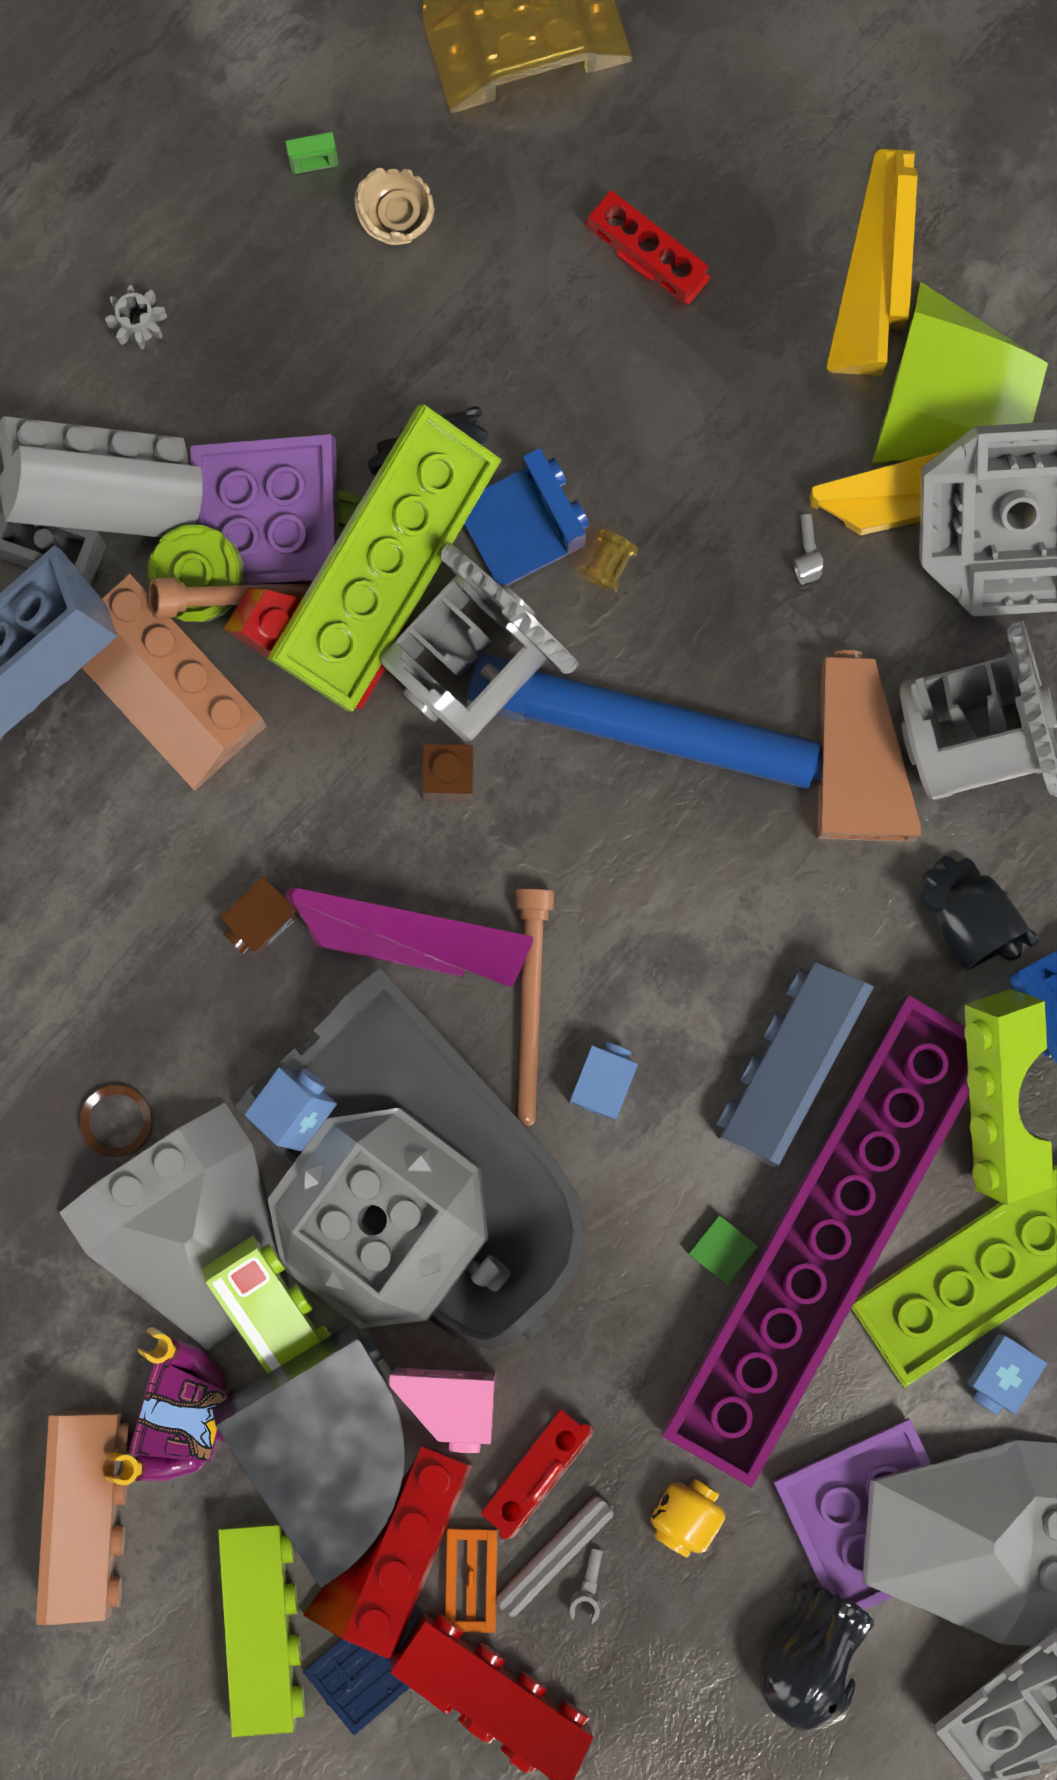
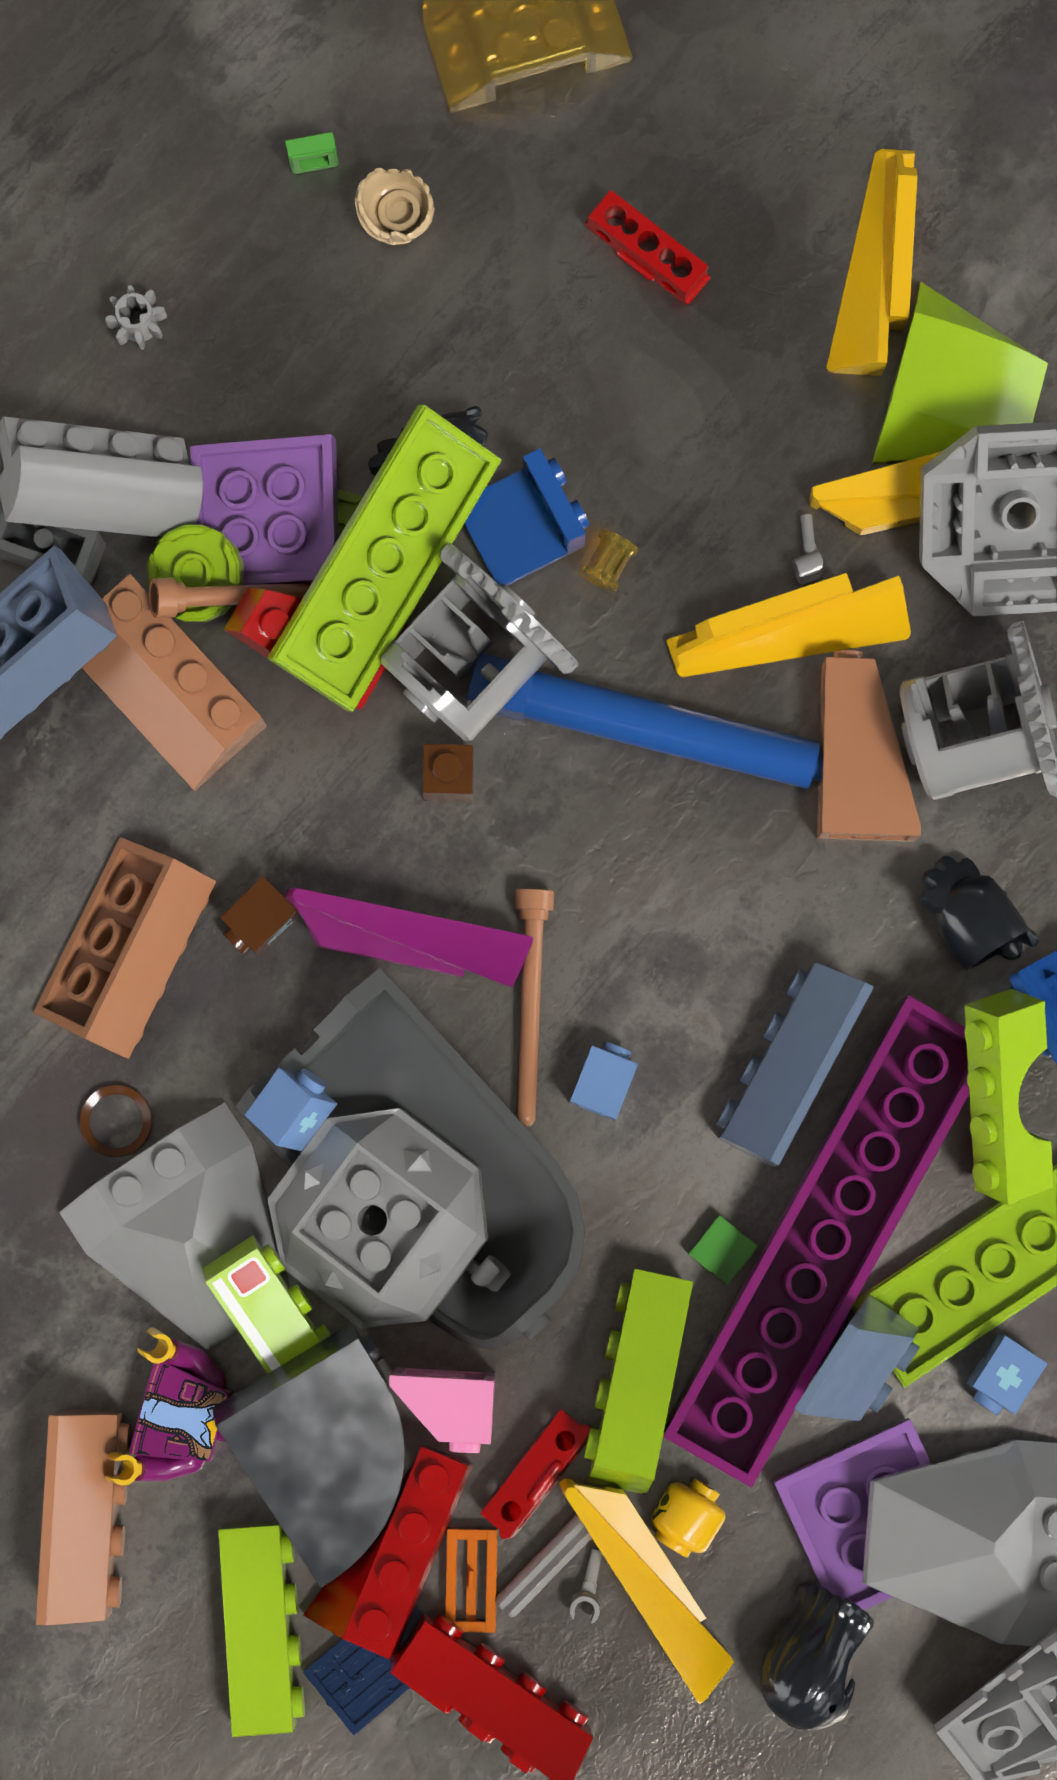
(125, 947): none -> nougat slope
(640, 1381): none -> lime wedge
(651, 1584): none -> yellow wedge
(795, 625): none -> yellow wedge
(861, 1364): none -> sand blue slope

